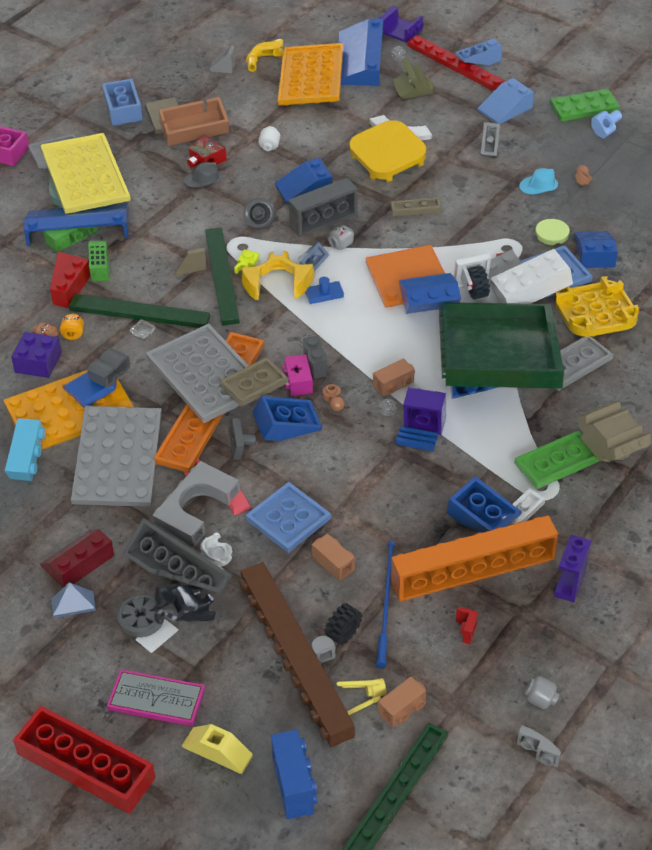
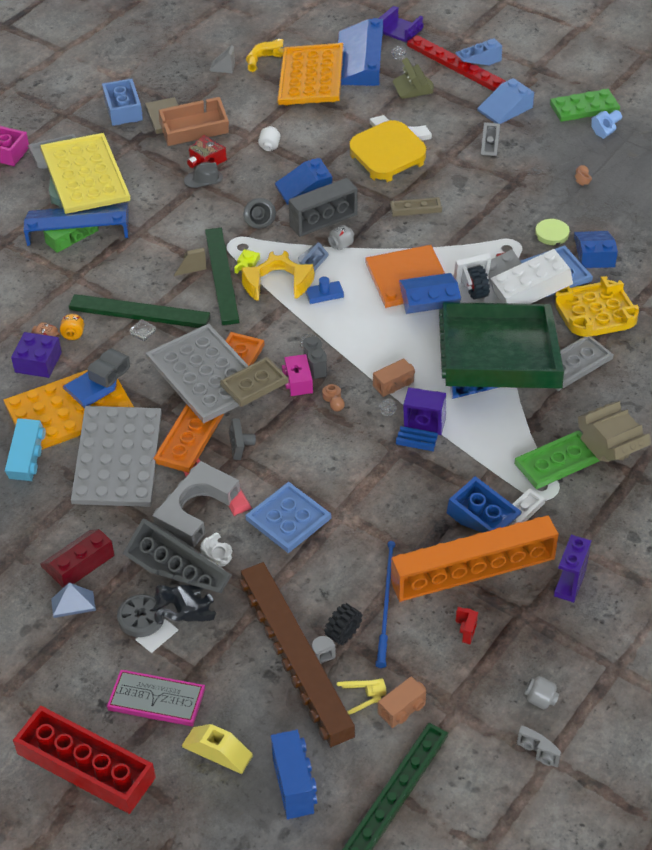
(68, 278): red wedge -> none
(99, 261): bright green slope -> none
(285, 418): blue slope -> none
(333, 557): nougat brick -> none
(541, 181): medium azure piece -> none

